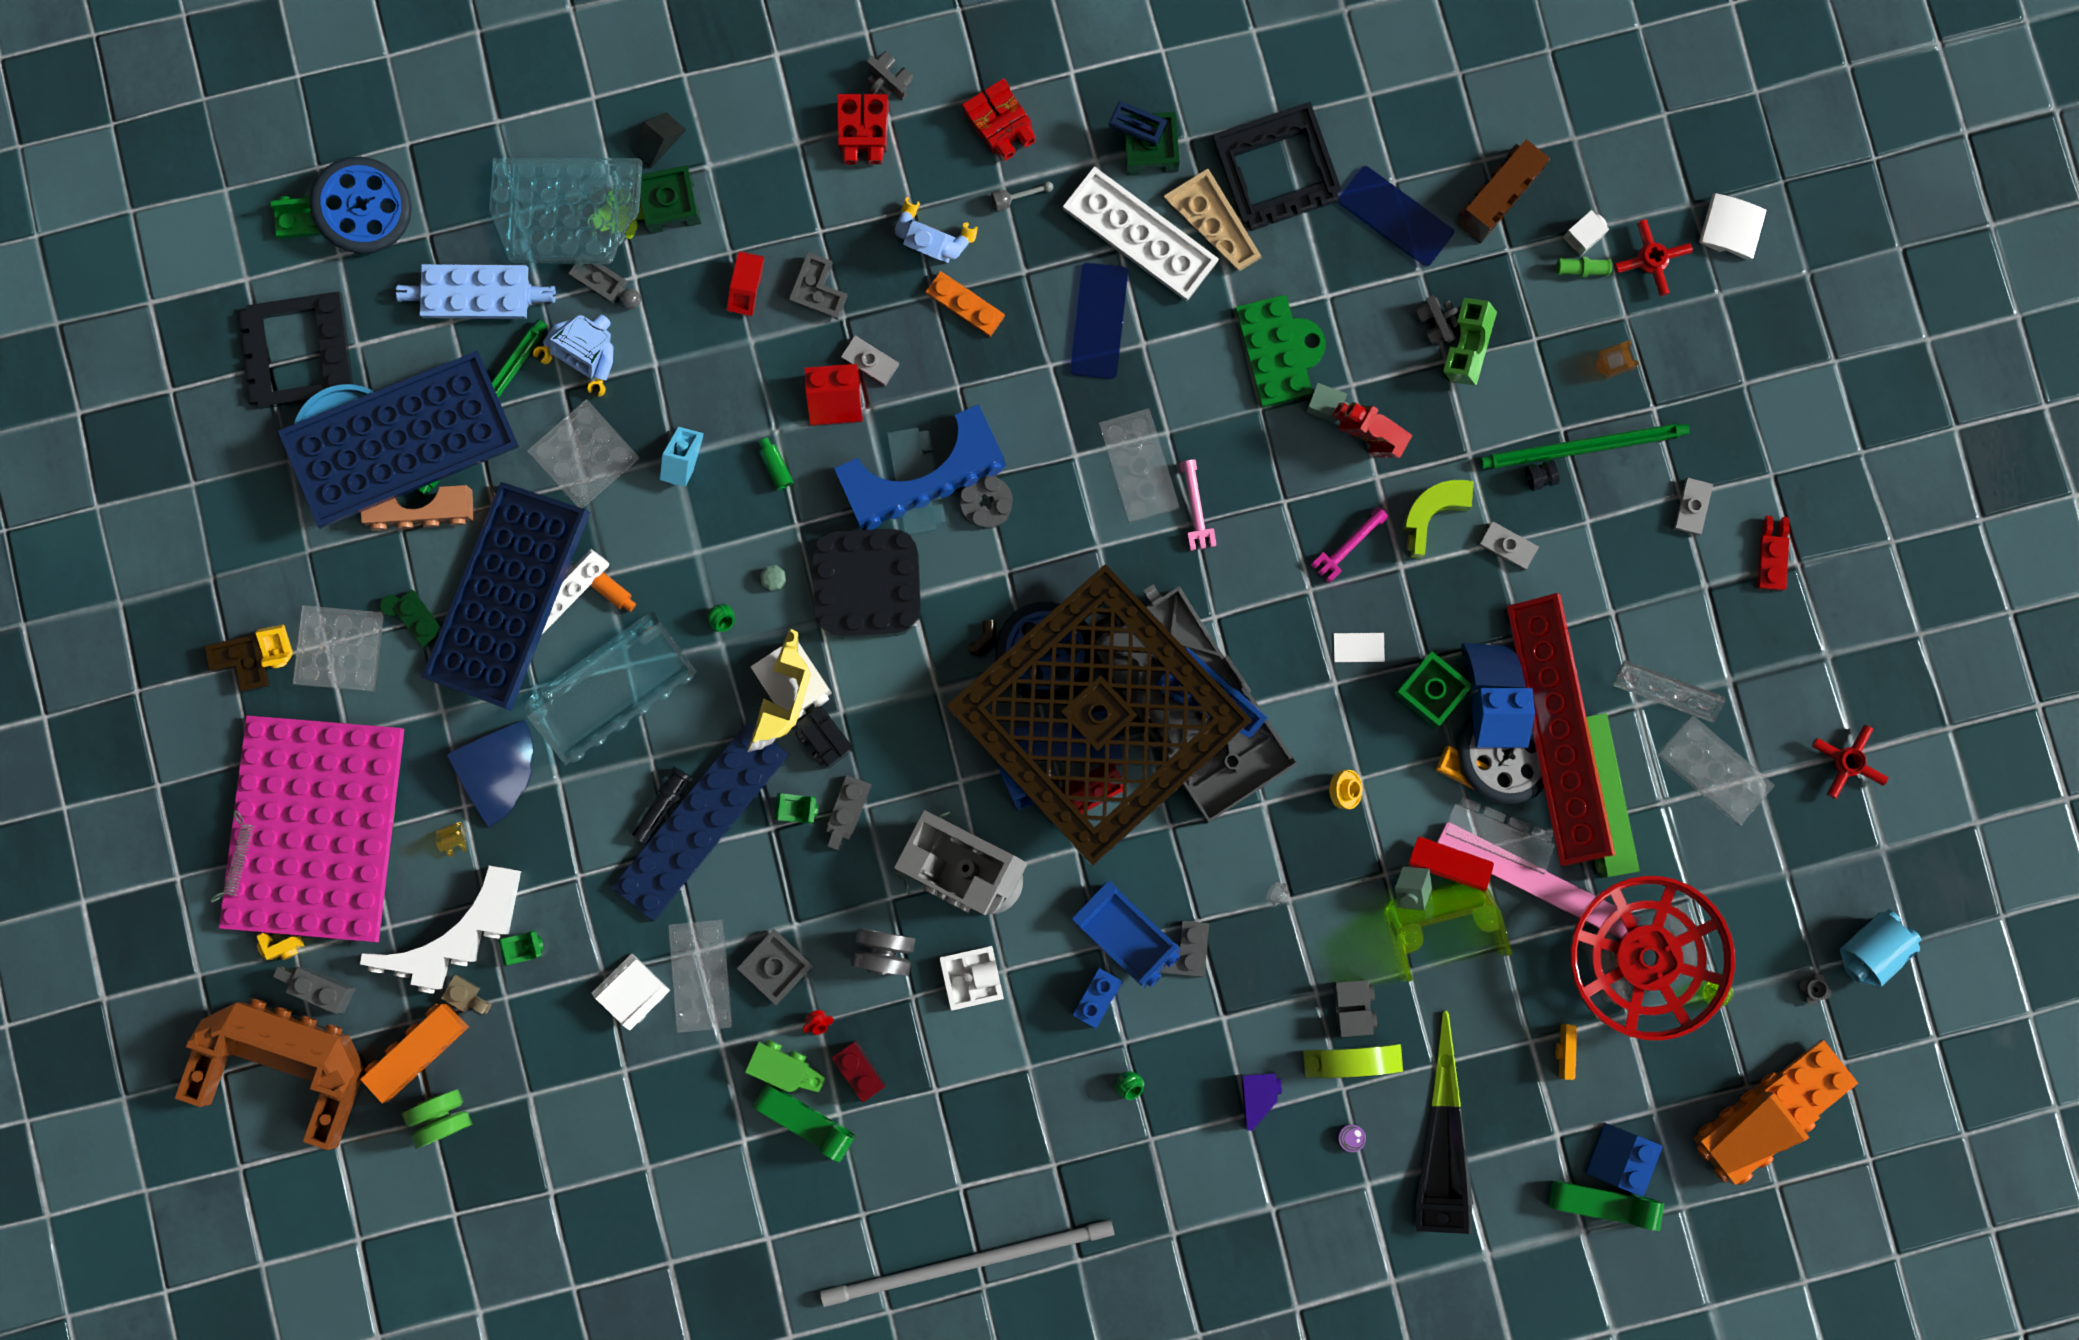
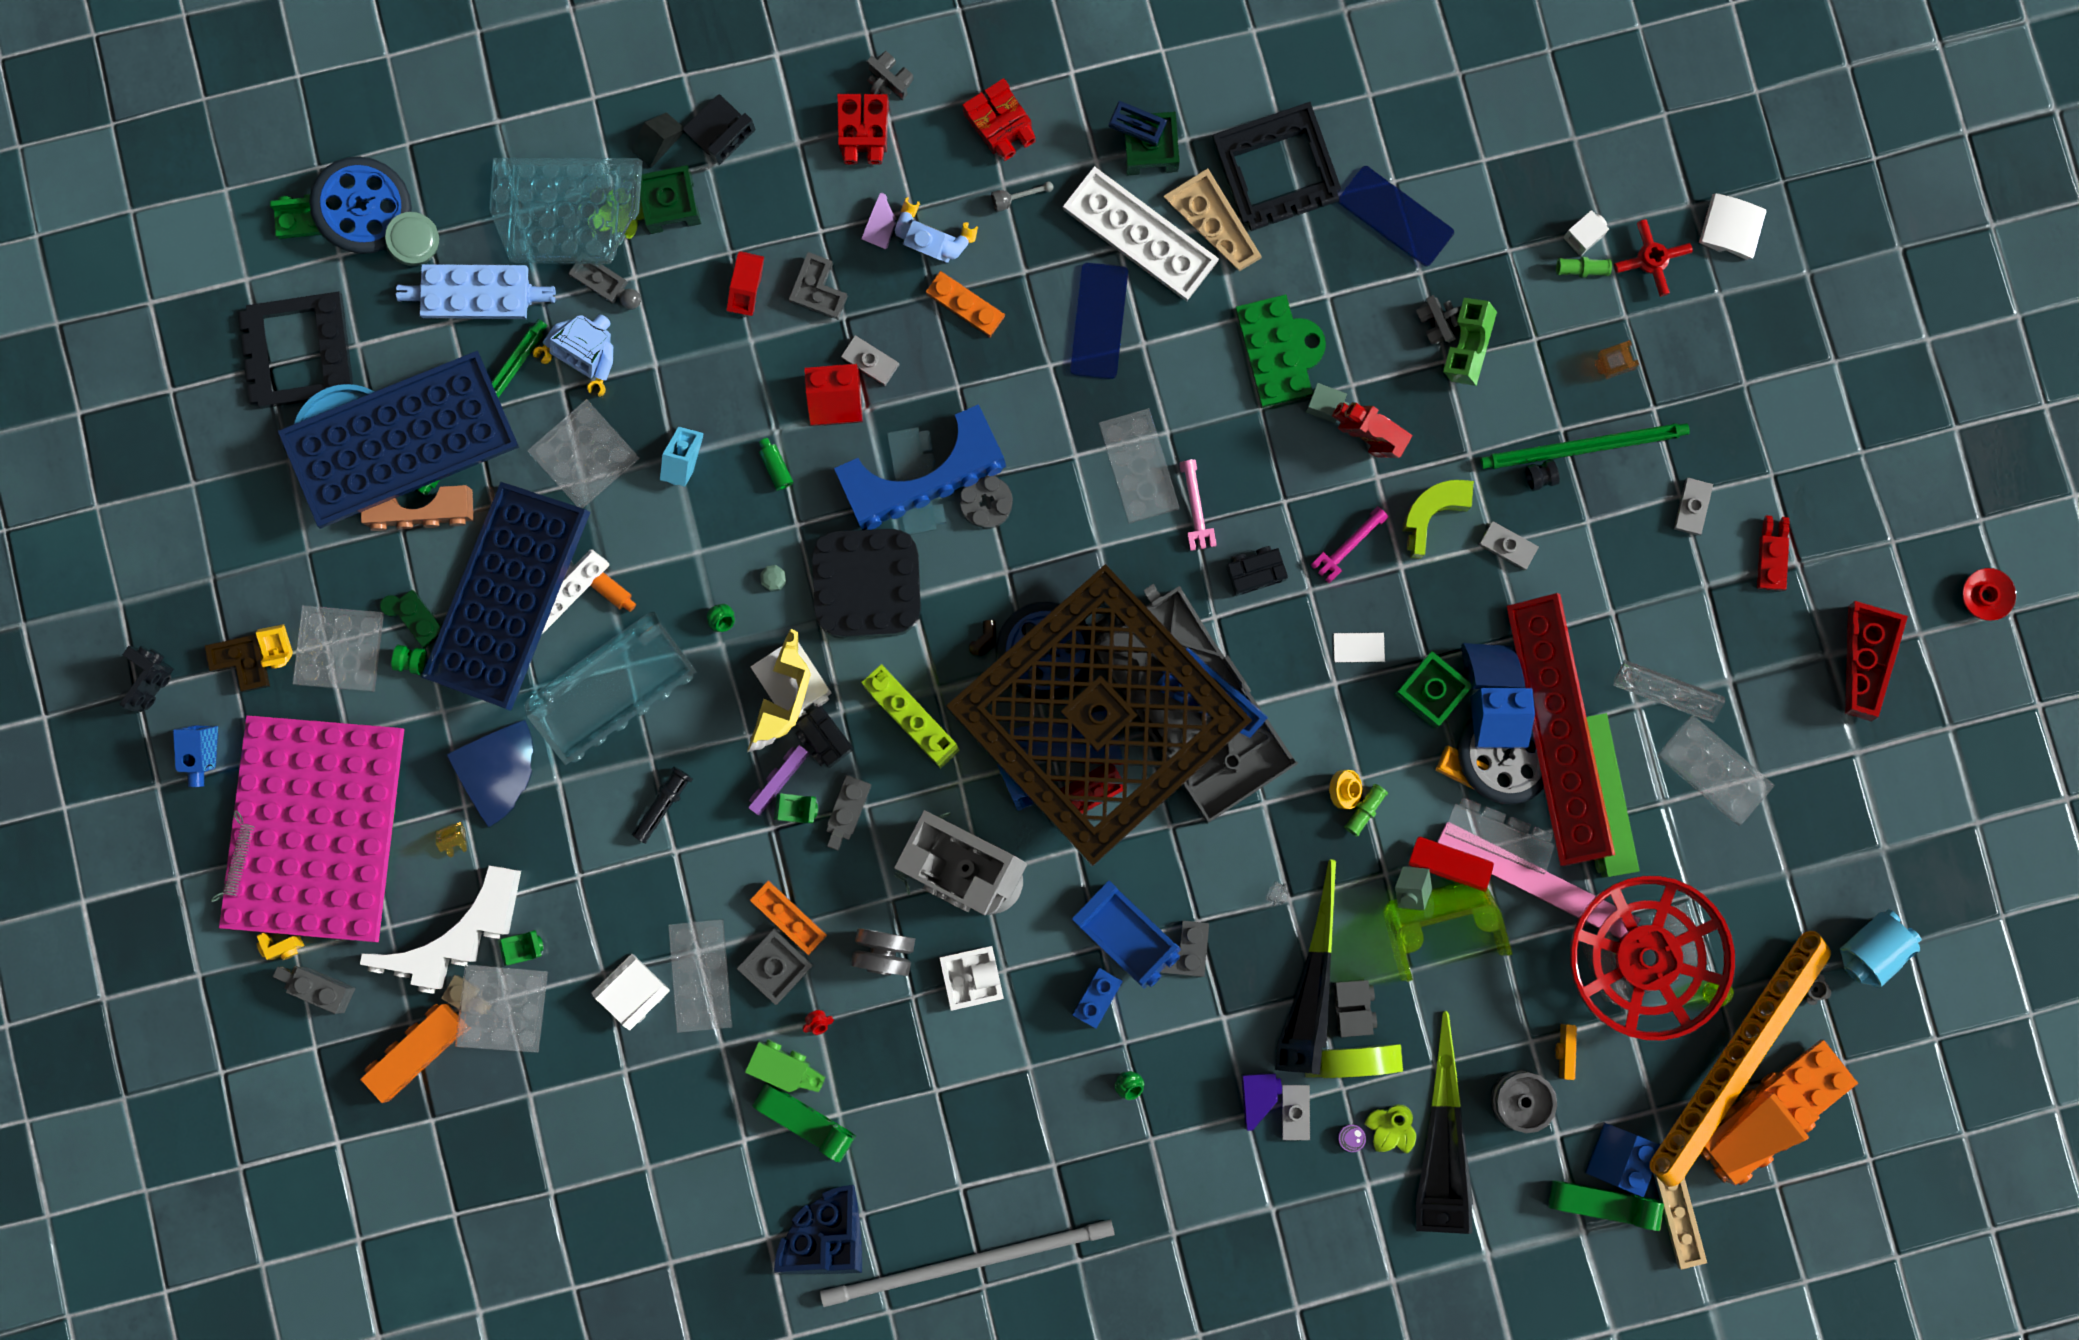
(154, 676): none -> black bracket
(195, 751): none -> blue torso
(282, 1044): dark orange wedge -> none
(408, 659): none -> green wheel
(411, 238): none -> sand green piece
(436, 1117): bright green wheel -> none
(501, 1008): none -> clear plate
(699, 823): dark blue plate -> none
(719, 129): none -> black bracket
(778, 779): none -> medium lavender plate
(788, 917): none -> orange plate
(823, 1237): none -> dark blue brick
(859, 1071): dark red brick -> none
(880, 224): none -> lavender slope
(910, 716): none -> lime window
(1257, 571): none -> black brick
(1295, 1112): none -> light grey plate
(1307, 1022): none -> black plate
(1366, 810): none -> bright green pin
(1391, 1133): none -> lime plate
(1502, 191): reddish brown wedge -> none
(1507, 1098): none -> flat silver wheel
(1681, 1224): none -> tan plate
(1793, 976): none -> light orange beam
(1859, 761): red bar -> none
(1871, 654): none -> red wedge
(2000, 590): none -> red dish

